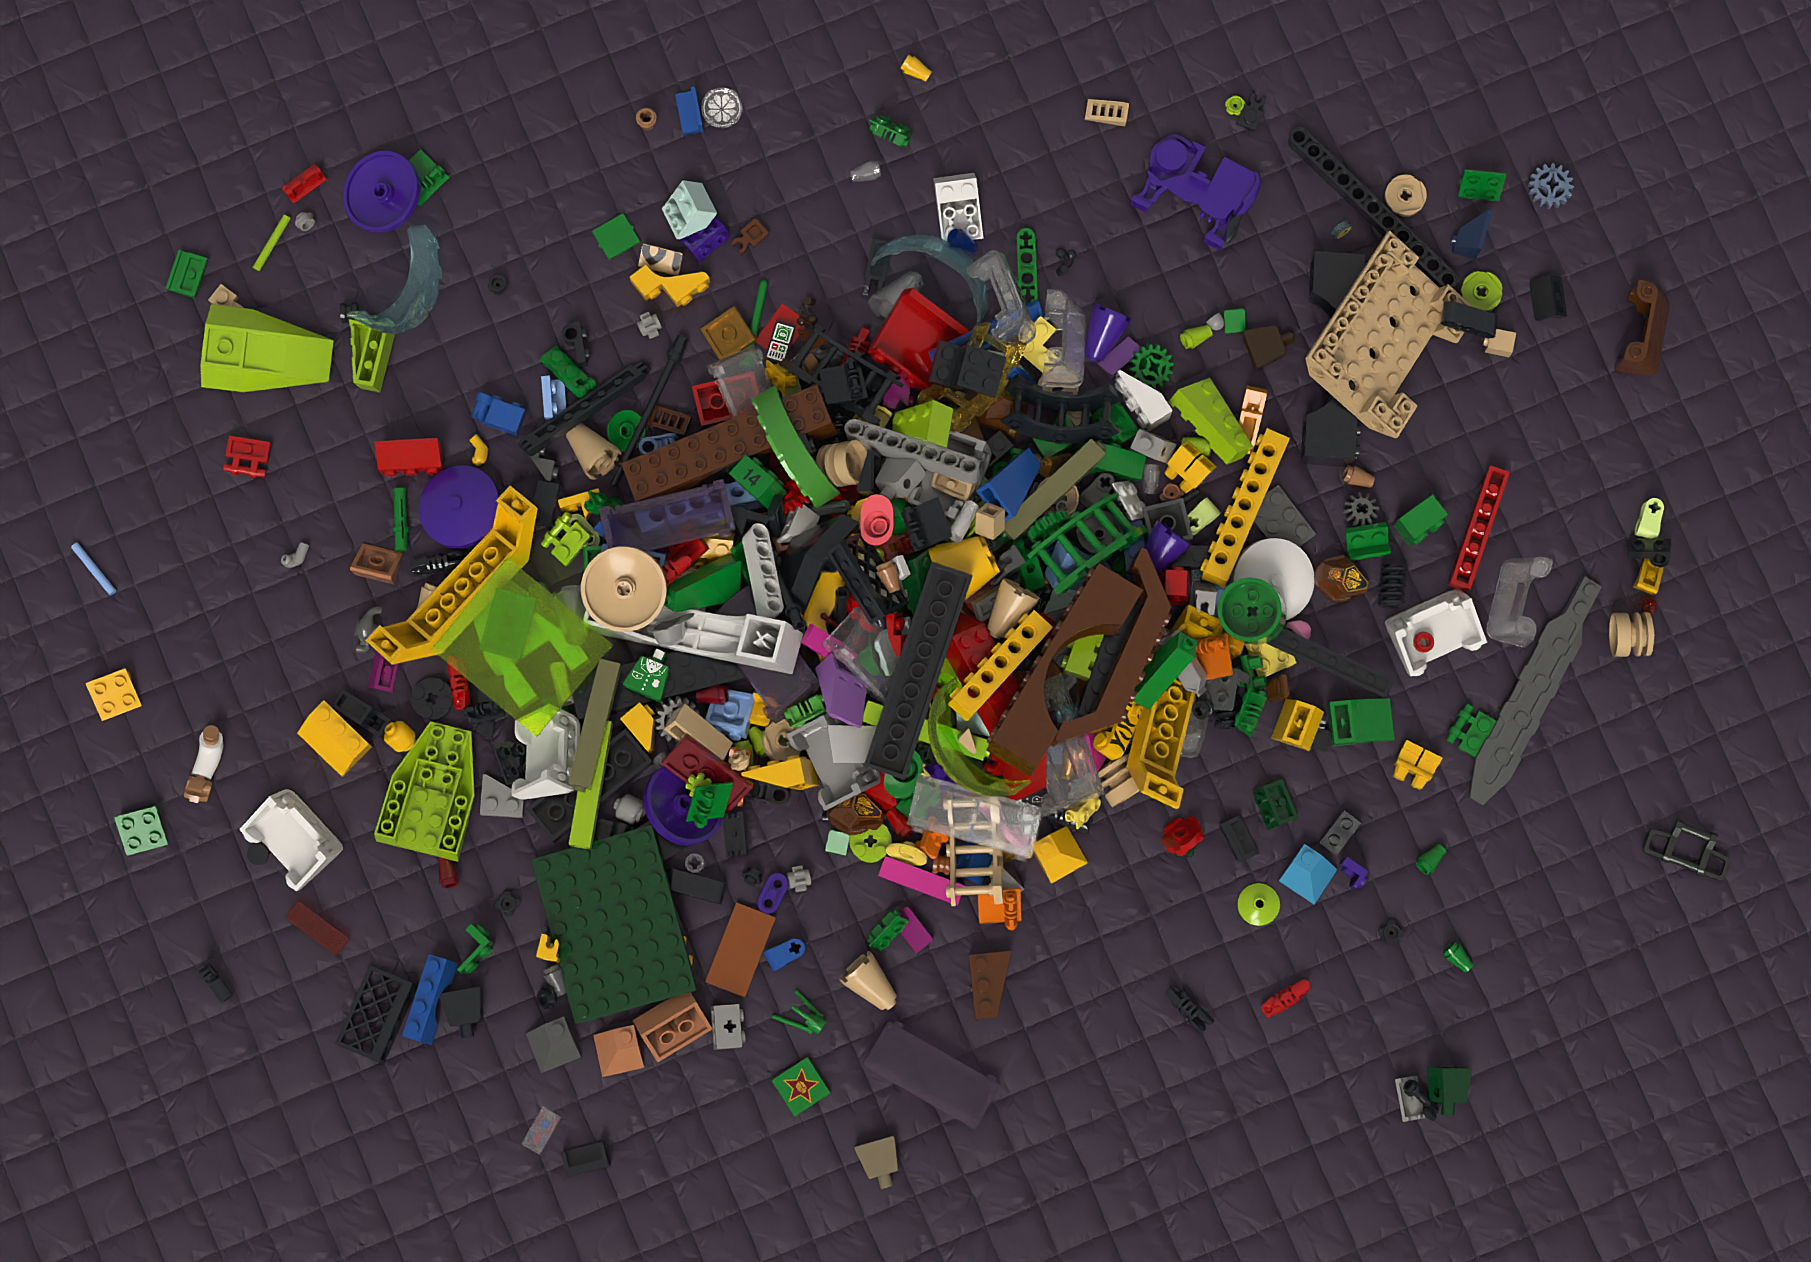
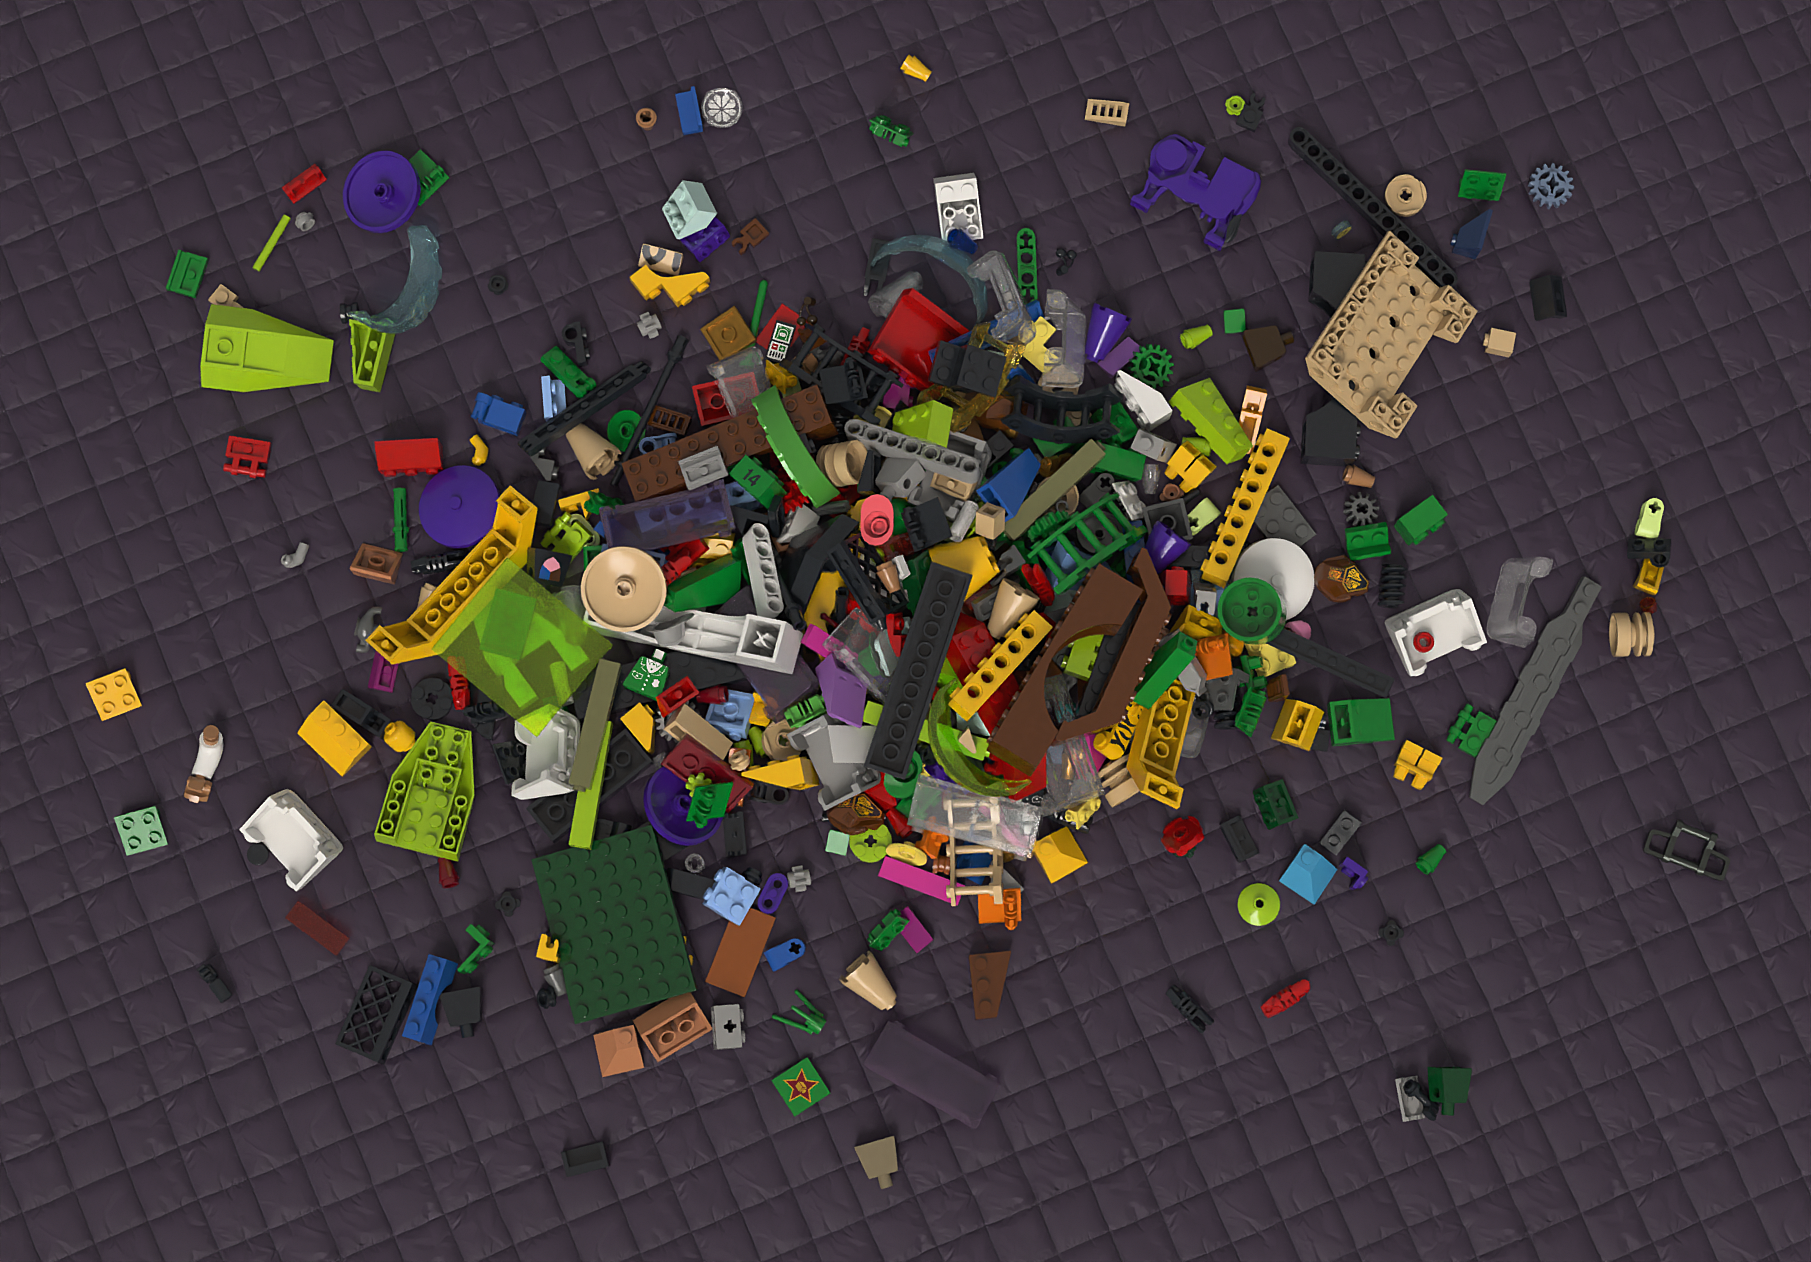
(93, 568): light blue bar -> none
(498, 800): light grey wing -> none
(541, 1130): clear tile -> none
(547, 567): none -> black torso
(553, 1044): dark grey slope -> none
(616, 236): green piece -> none
(629, 809): light grey head -> none
(676, 696): none -> red slope
(703, 468): none -> light grey plate
(730, 895): none -> light blue plate
(866, 172): clear cone -> none
(1039, 583): none -> red hinge
(1216, 322): light grey hinge -> none
(1456, 955): green cone -> none
(1469, 319): black beam -> none
(1478, 529): red brick -> none
(1482, 280): lime plate -> none
(1644, 356): reddish brown windscreen -> none

